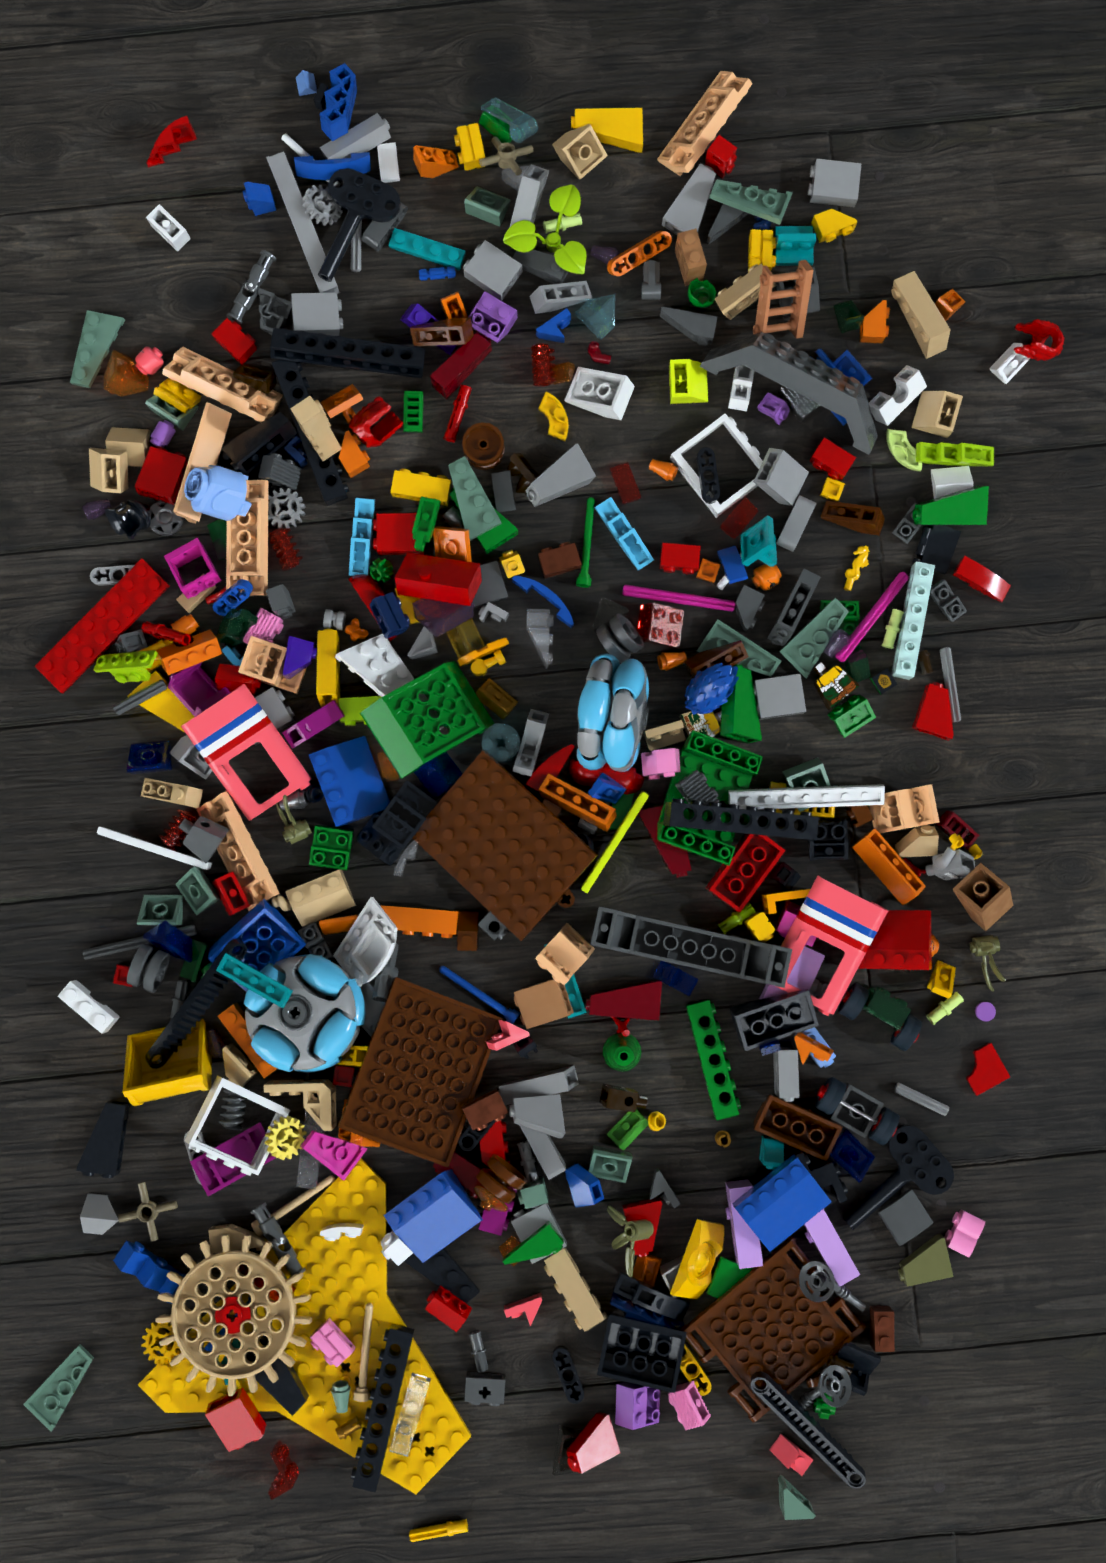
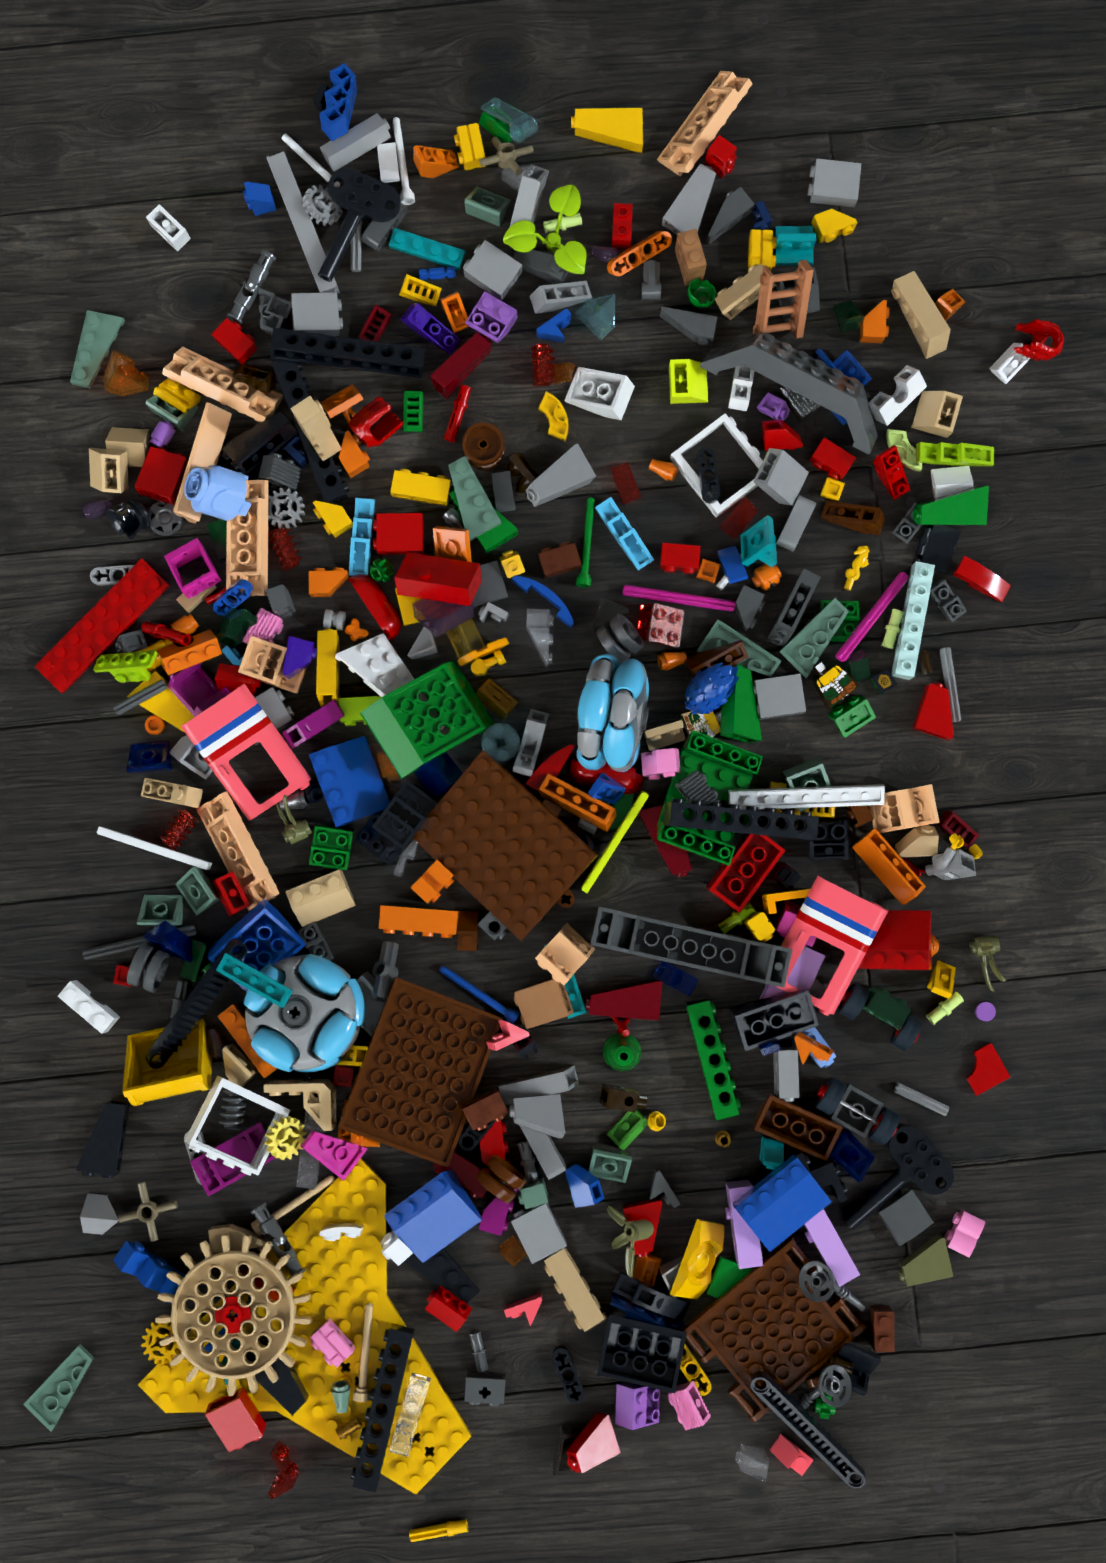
(149, 360): coral head -> none
(154, 725): none -> orange tile
(168, 141): red slope -> none
(203, 837): dark grey torso -> none
(282, 902): tan arm -> none
(306, 83): medium blue slope -> none
(324, 169): blue slope -> none
(326, 583): none -> orange slope
(334, 516): none -> yellow slope
(337, 925): orange slope -> none
(367, 944): white slope -> none
(373, 315): none -> dark red slope
(389, 615): dark blue brick -> none
(407, 196): none -> white piece
(423, 285): none -> yellow slope
(425, 522): green hinge -> none
(433, 882): none -> orange brick
(444, 332): reddish brown slope -> none
(489, 1200): clear orange dish -> none
(537, 1245): green slope -> none
(580, 150): tan slope -> none
(596, 355): dark red arm -> none
(622, 225): none -> red brick
(753, 1461): none -> clear slope
(760, 203): sand green wing -> none
(779, 435): none -> red slope
(792, 1502): sand green slope -> none
(837, 642): clear purple cone -> none
(891, 472): none -> red slope
(984, 896): medium nougat slope -> none

